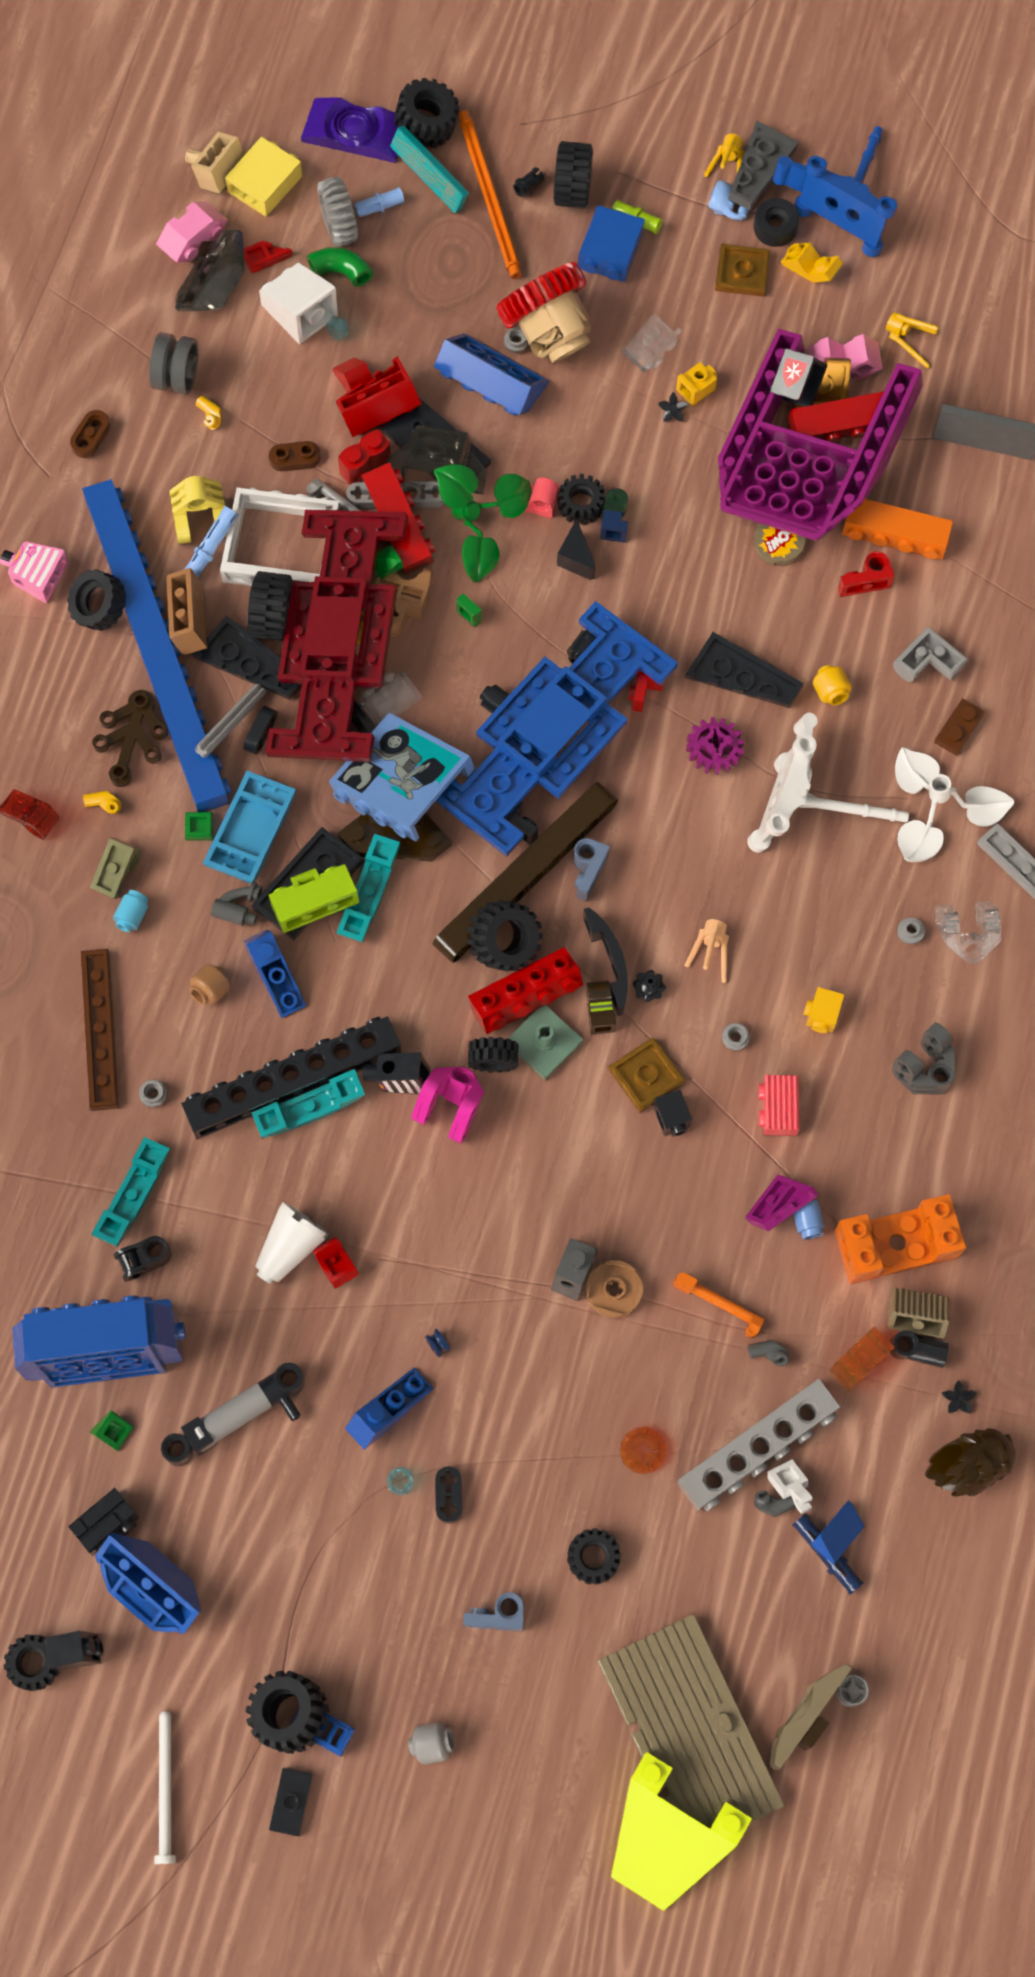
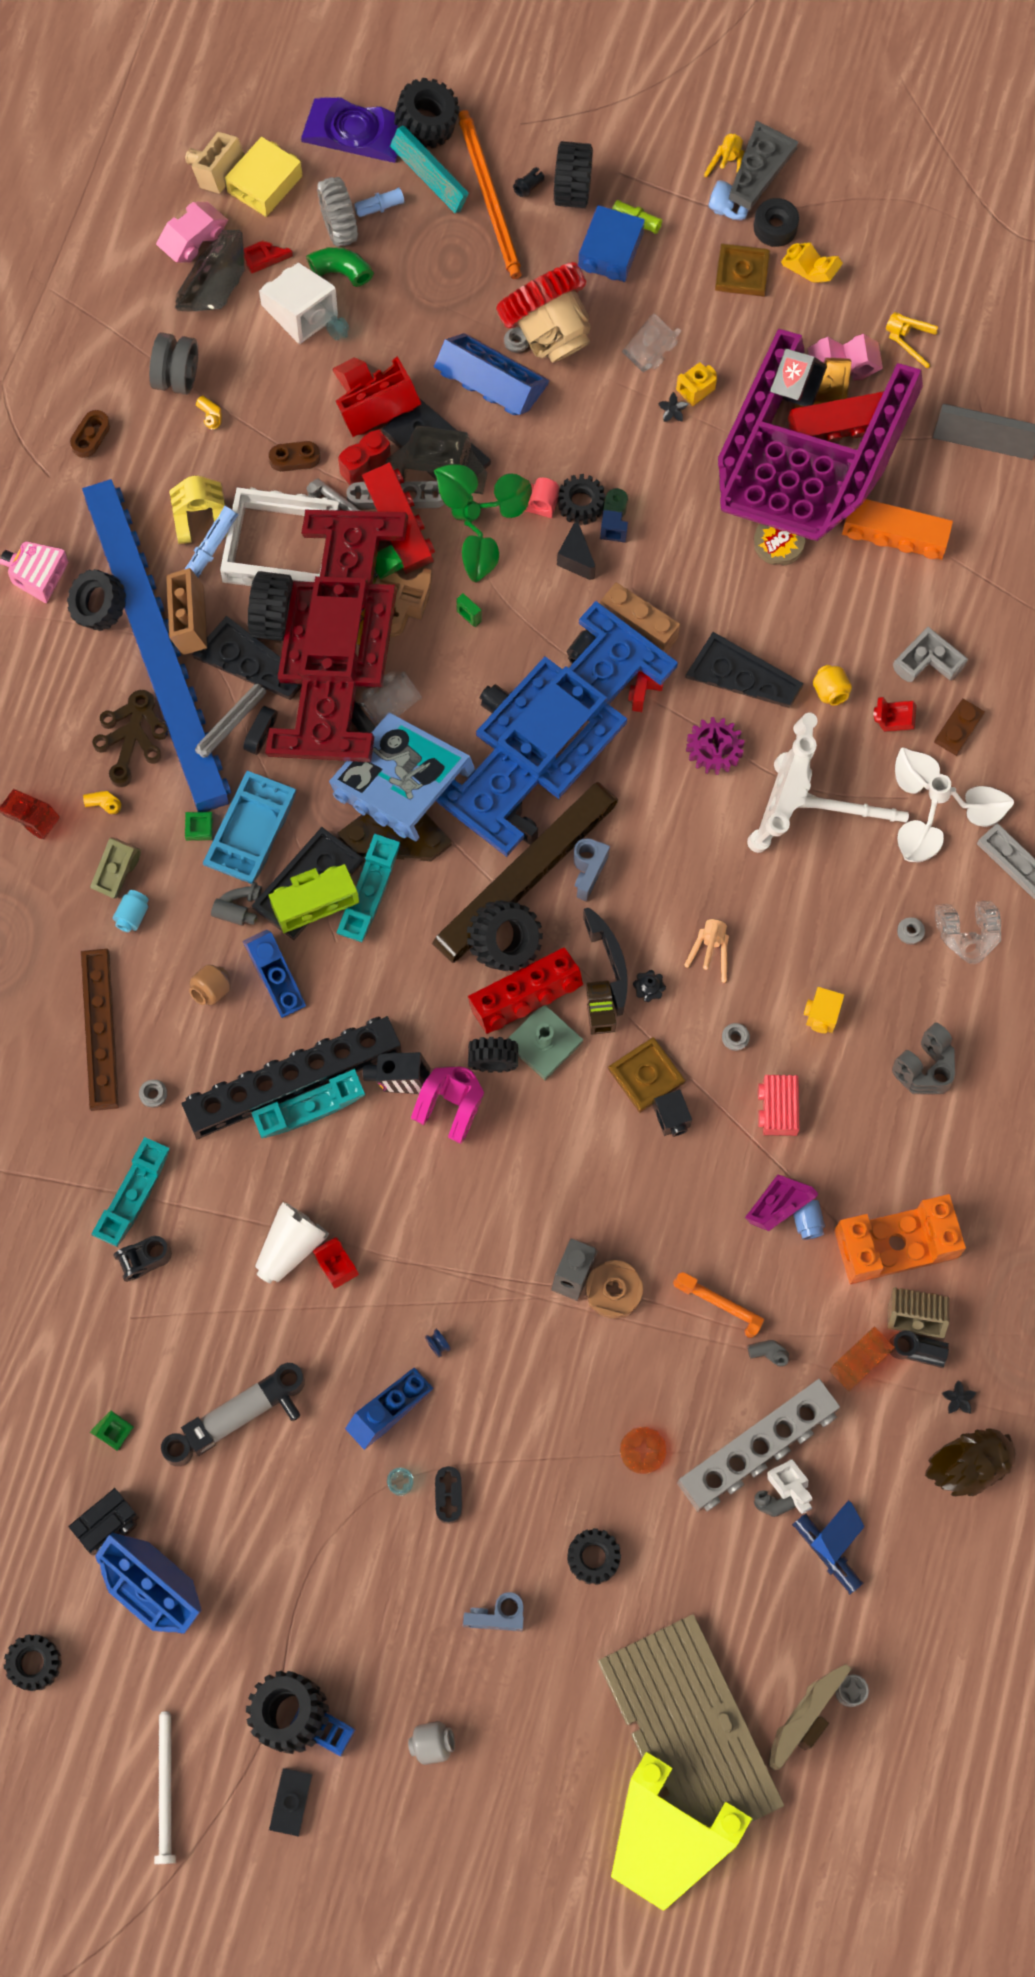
(74, 1650): black slope -> none
(97, 1341): blue piece -> none
(642, 617): none -> medium nougat brick
(840, 196): blue piece -> none
(868, 579): red plate -> none
(895, 715): none -> red bracket

